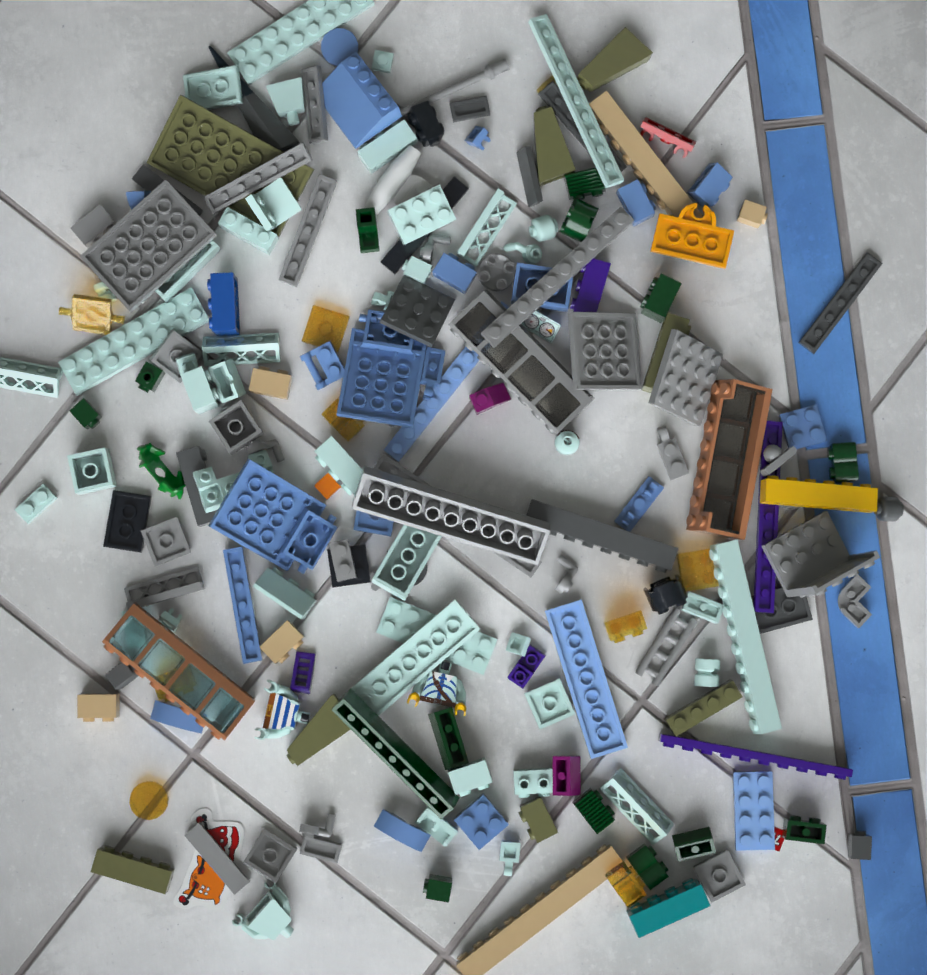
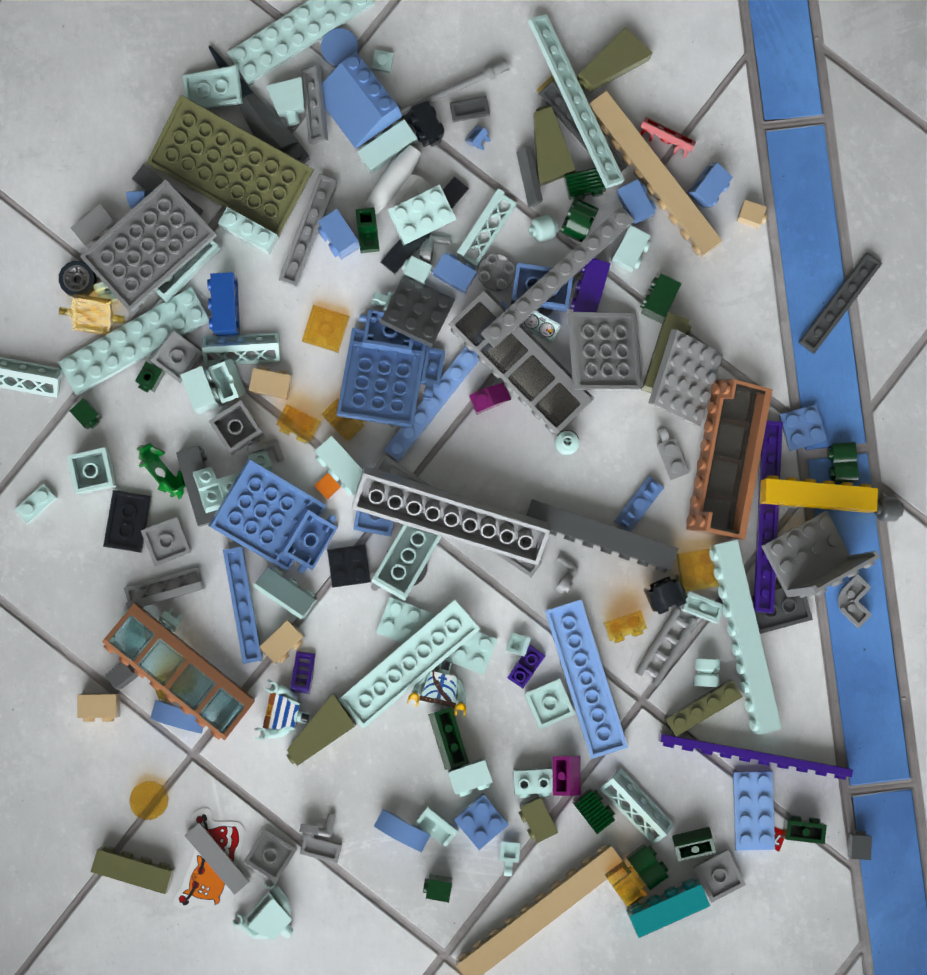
(67, 278): none -> wheel
(186, 362): light aqua tile -> none
(258, 178): light grey plate -> none
(274, 204): light aqua bracket -> none
(299, 424): none -> clear yellow brick
(329, 362): medium blue plate -> none
(338, 233): none -> medium blue brick
(343, 560): light grey brick -> none
(395, 753): dark green brick -> none
(527, 251): light aqua plate -> none
(631, 248): none -> light aqua brick
(693, 237): light orange plate -> none
(775, 457): light grey tile -> none

